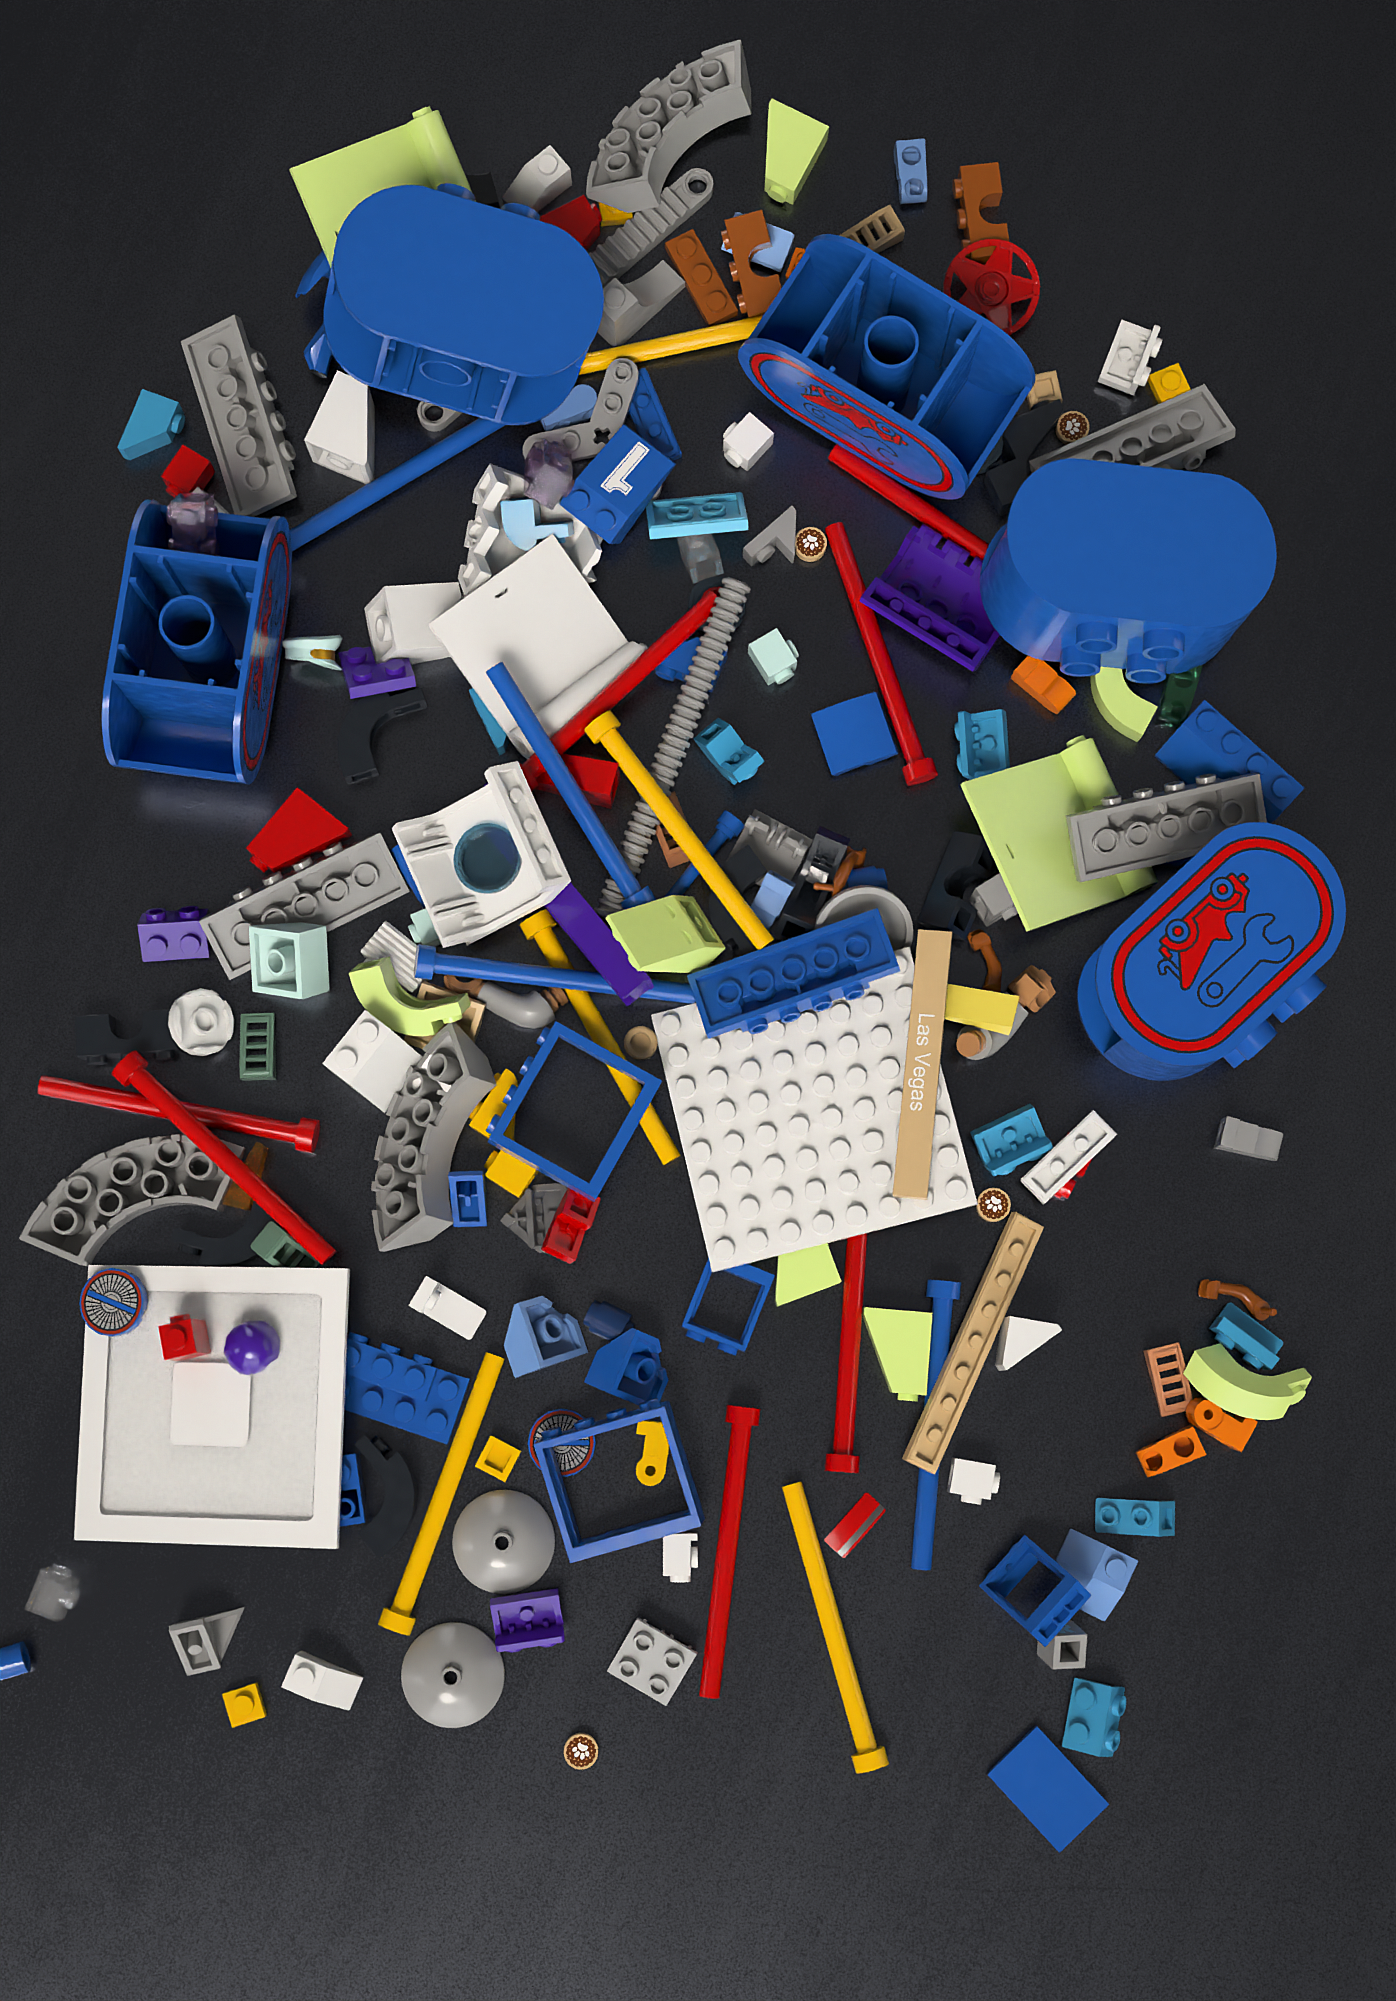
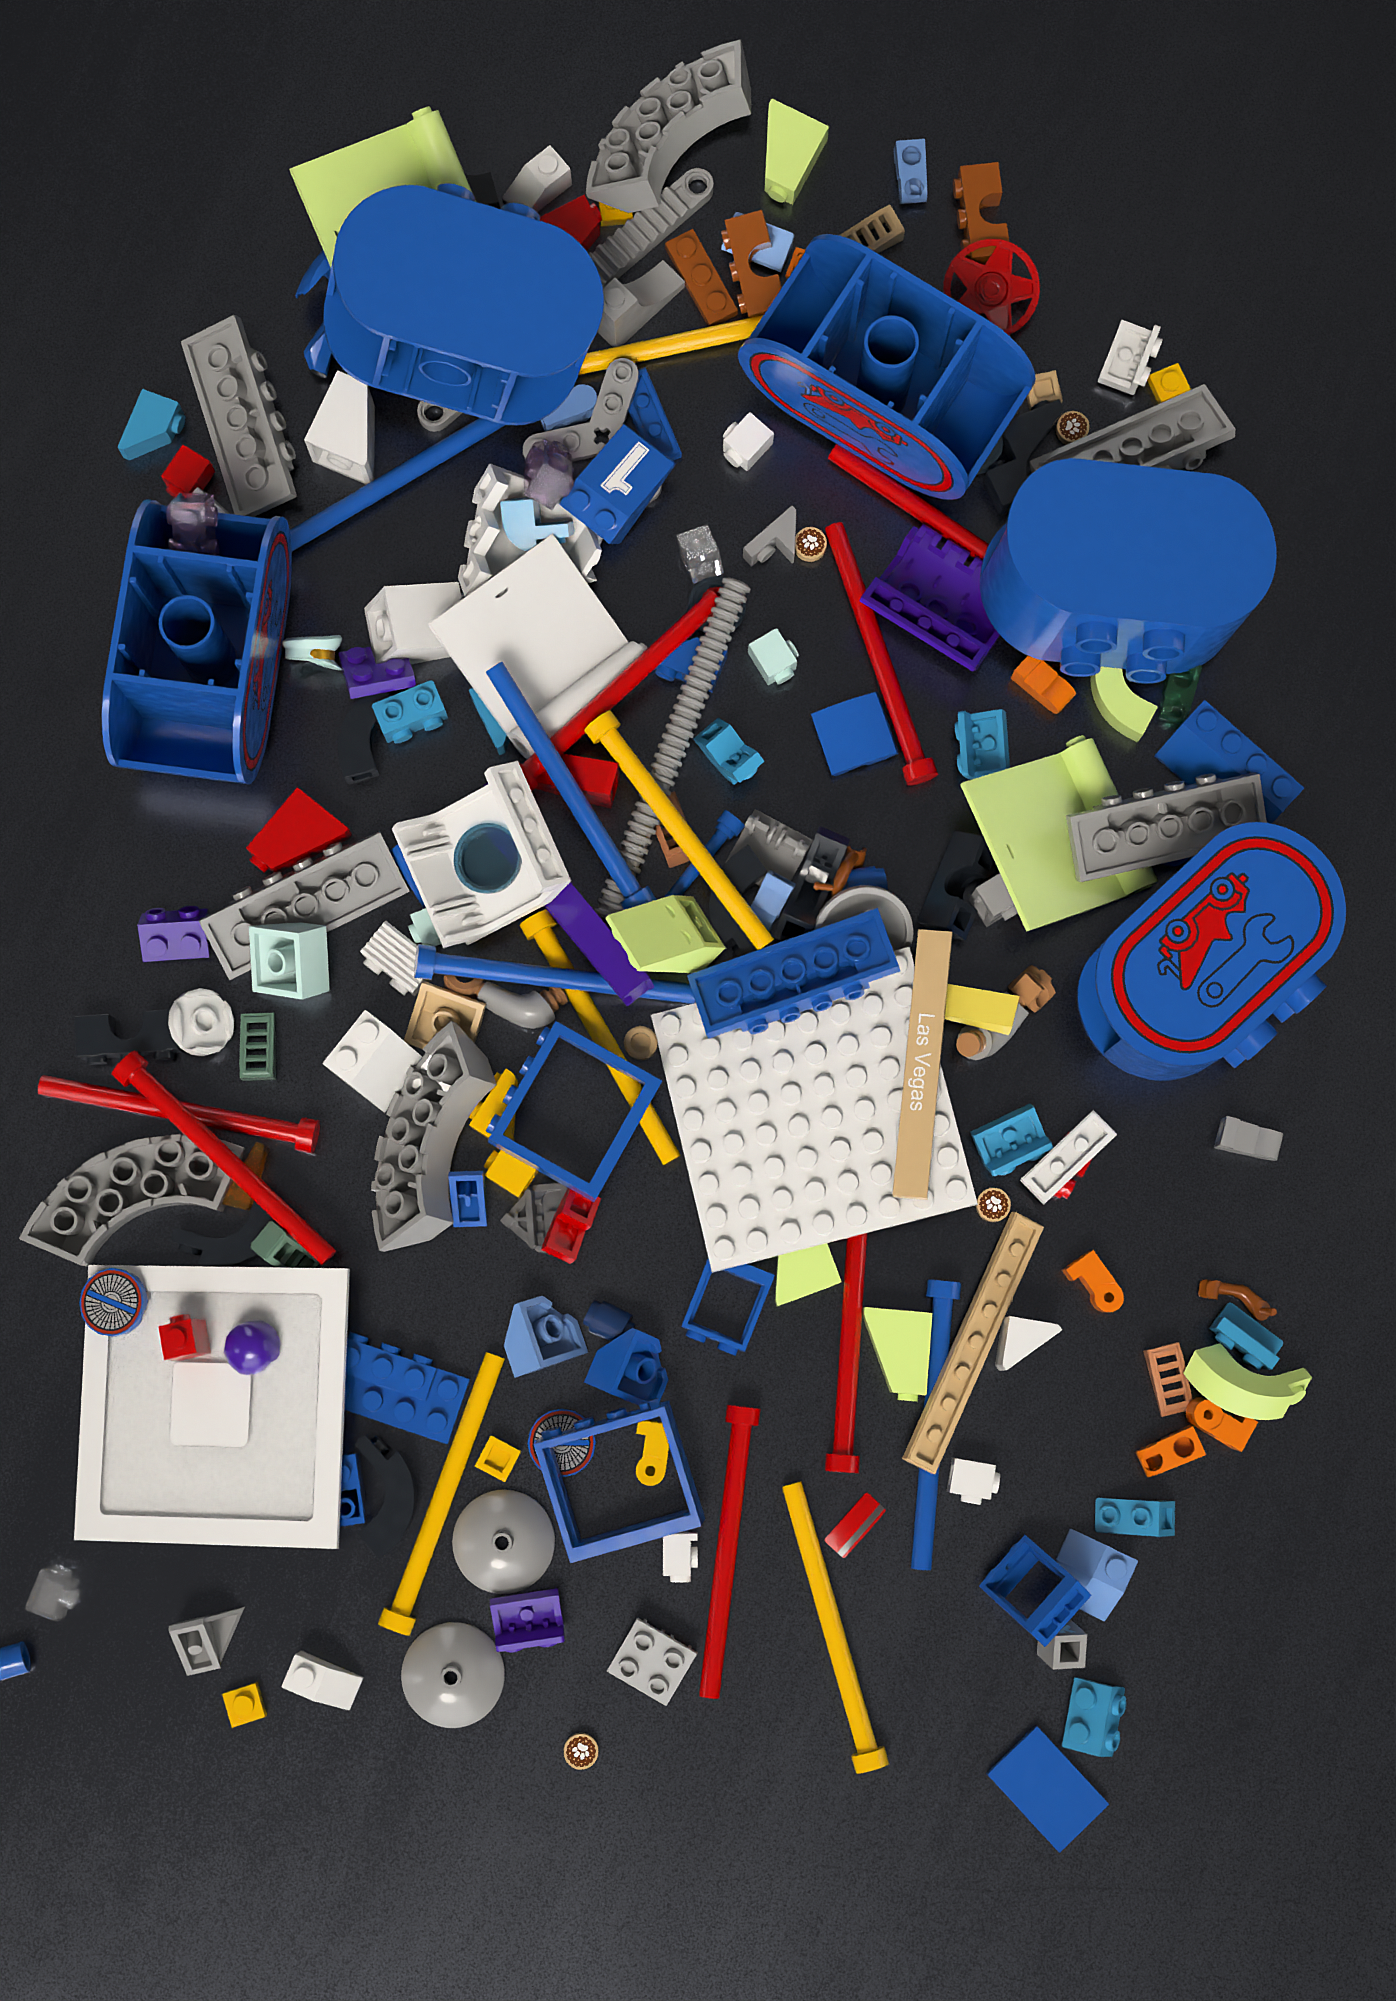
(398, 1010): yellowish green arch -> none
(410, 712): none -> dark azure bracket
(448, 1308): white bracket -> none
(696, 515): medium azure tile -> none
(980, 940): dark orange piece -> none
(1103, 1289): none -> orange leg

